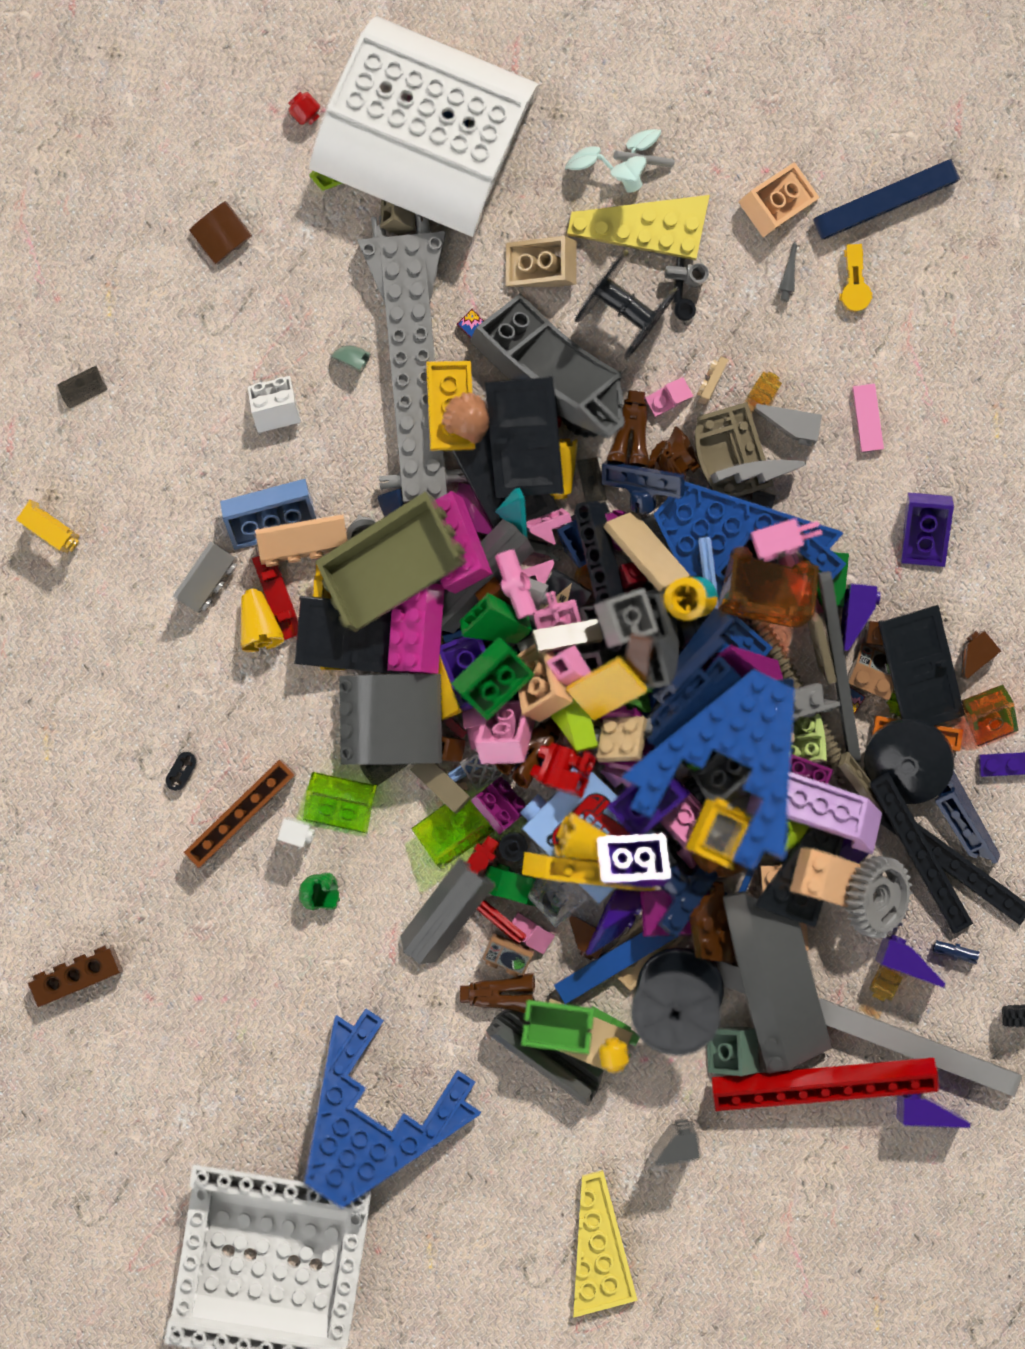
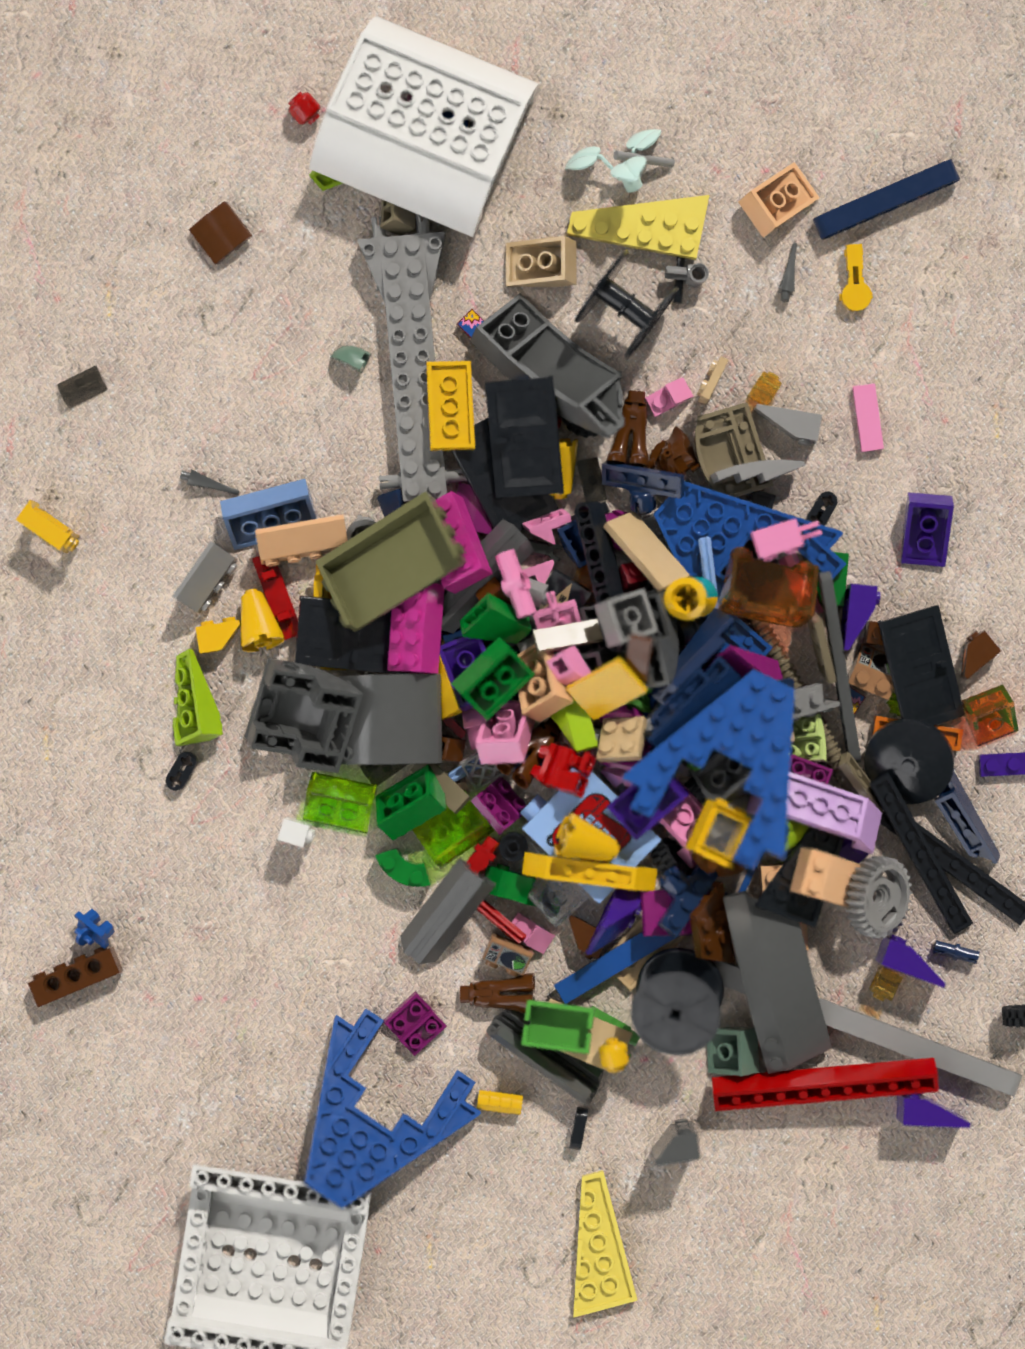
(88, 930): none -> blue hips
(197, 479): none -> dark grey piece
(197, 712): none -> lime wedge
(217, 636): none -> yellow slope
(240, 813): dark orange brick -> none
(273, 404): white slope -> none
(303, 714): none -> dark grey slope
(319, 892): green hair -> none
(403, 870): none -> green brick
(409, 803): none -> green slope
(414, 1023): none -> magenta slope
(467, 417): nougat hair -> none
(499, 1102): none -> yellow axle
(513, 510): teal slope -> none
(578, 1128): none -> black beam
(634, 860): slope -> none
(684, 309): black plate -> none
(826, 513): none -> black beam

